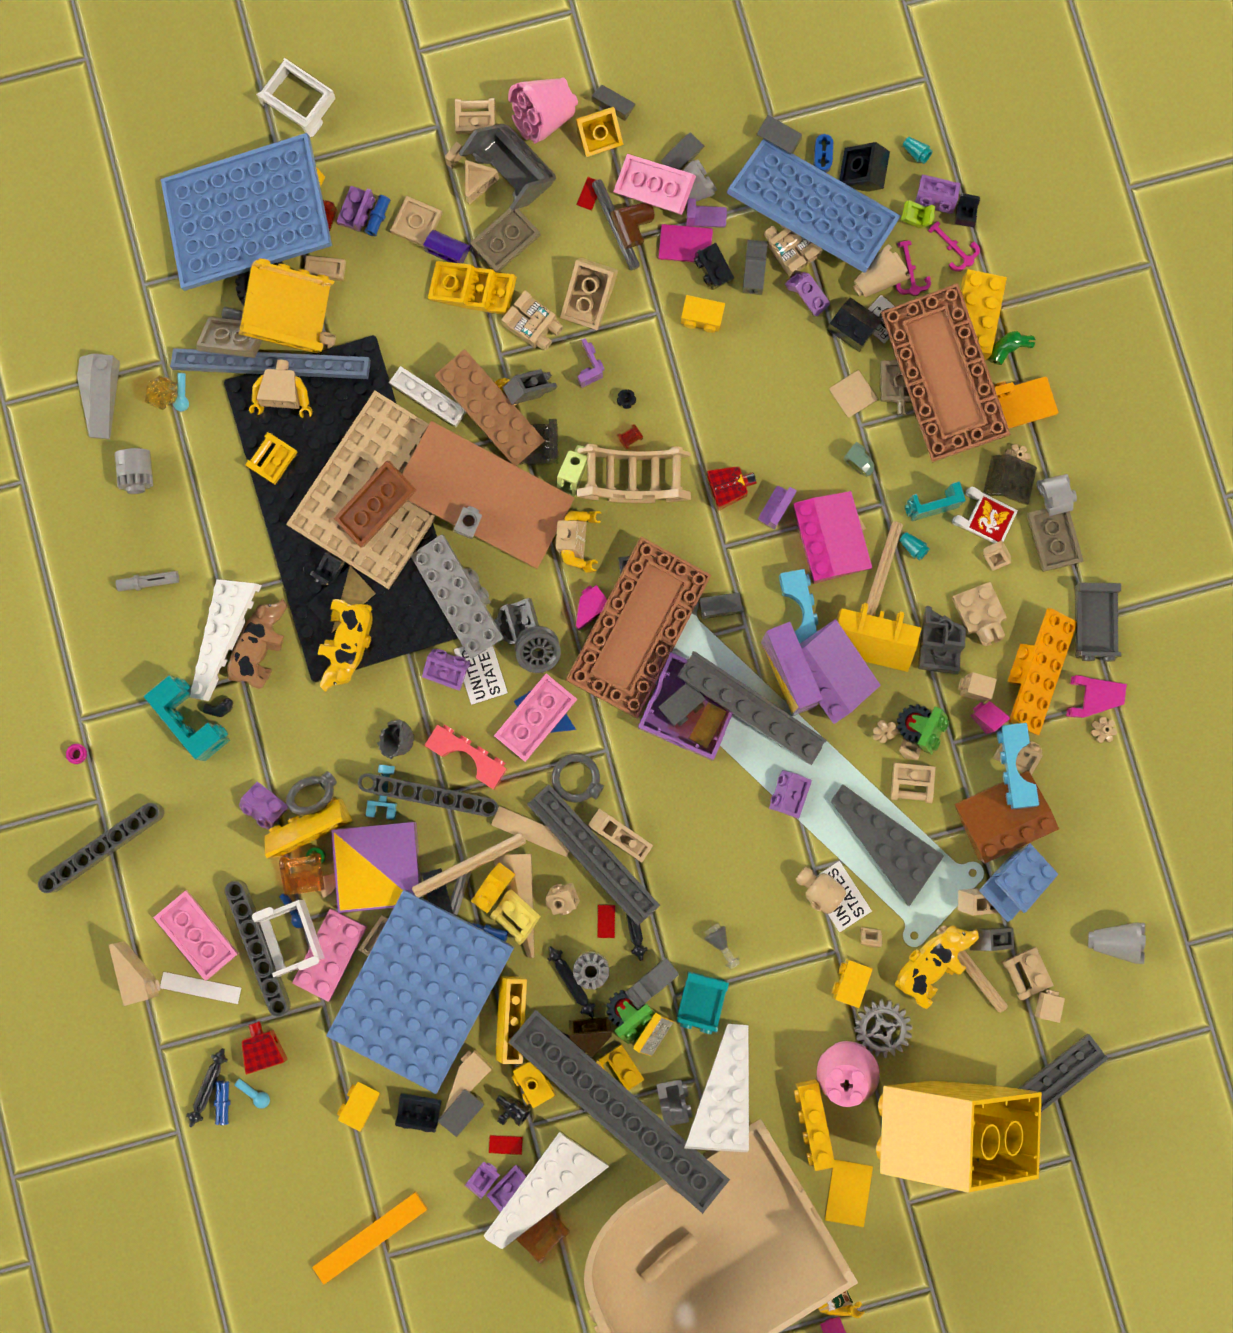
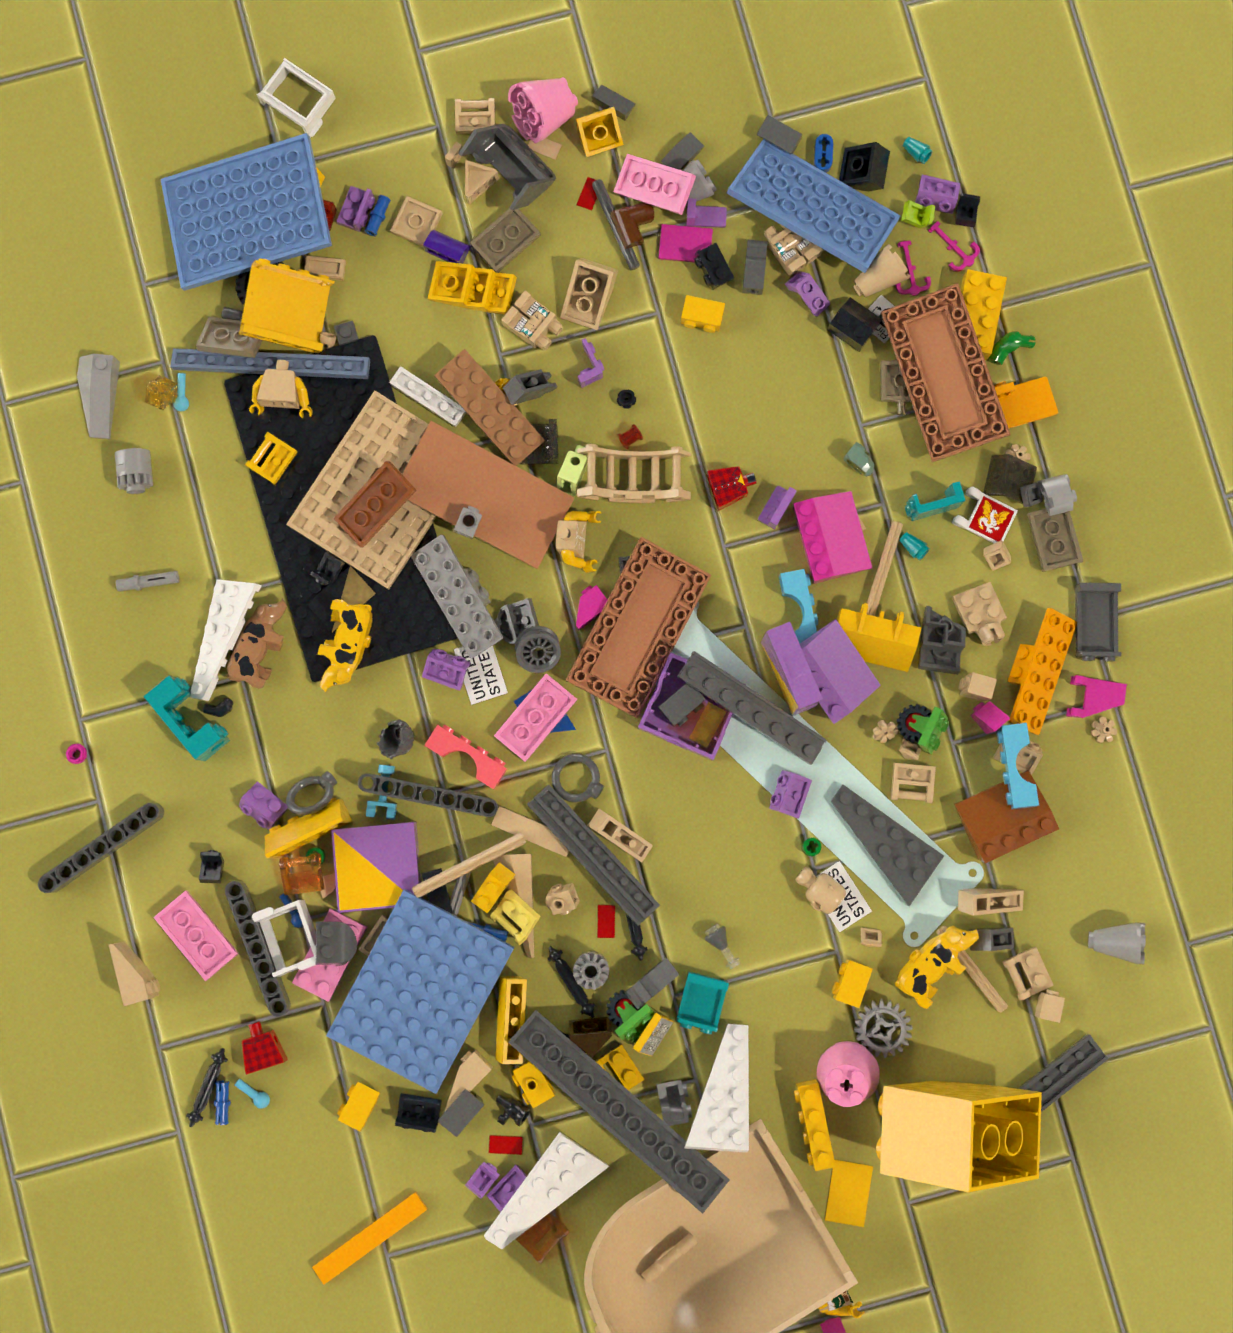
(200, 987): white sticker -> none
(211, 867): none -> black bracket
(334, 943): none -> dark grey slope
(346, 333): none -> dark grey plate
(546, 148): none -> tan sticker
(721, 605): dark grey panel -> none
(806, 843): none -> green bush
(853, 393): tan sticker -> none
(1018, 882): medium blue torso -> none
(1031, 494): none -> dark grey tile

